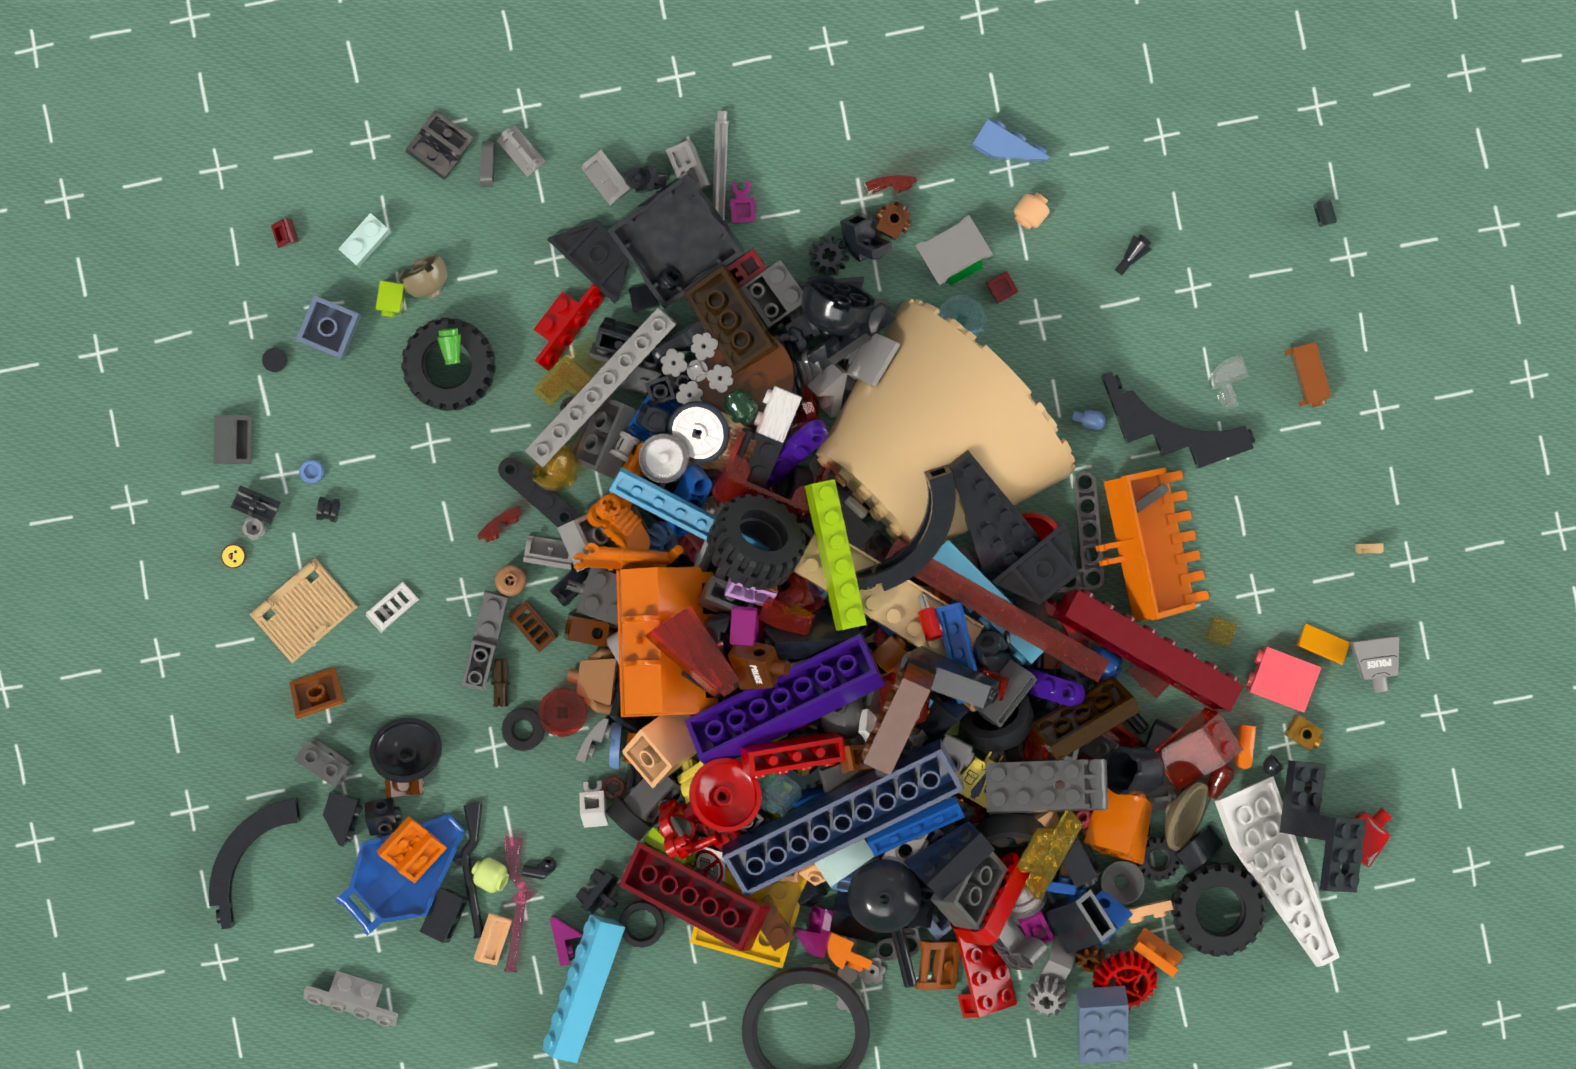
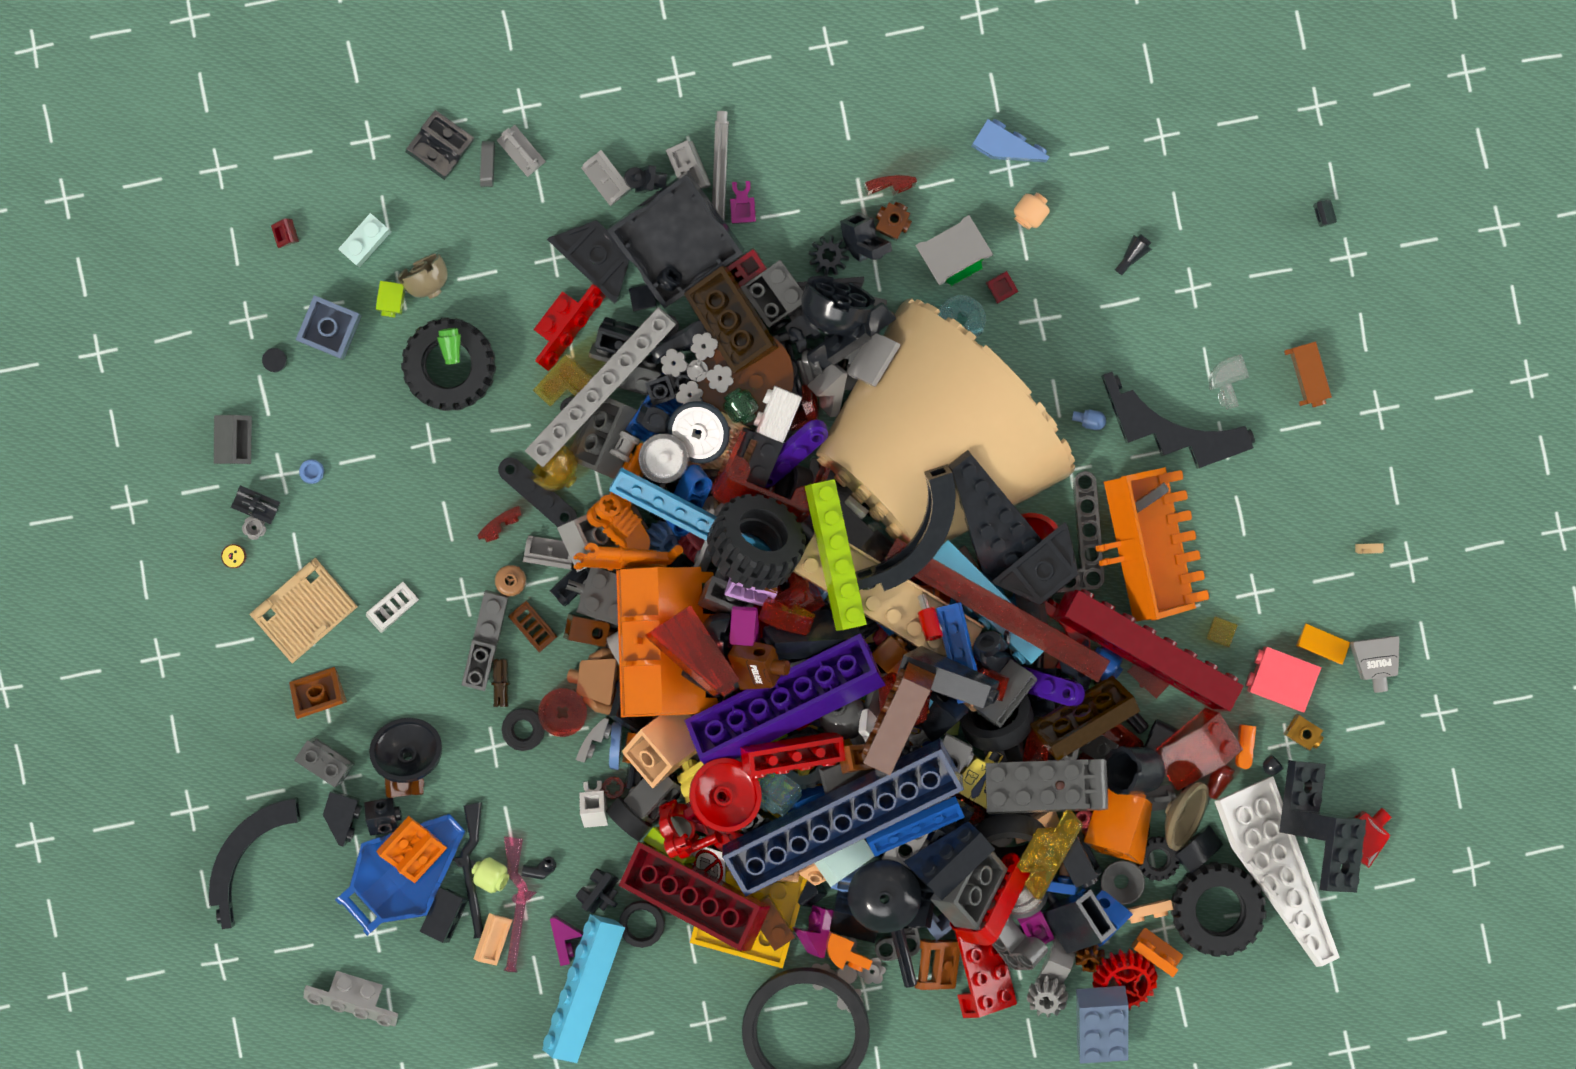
(328, 509): black wheel -> none

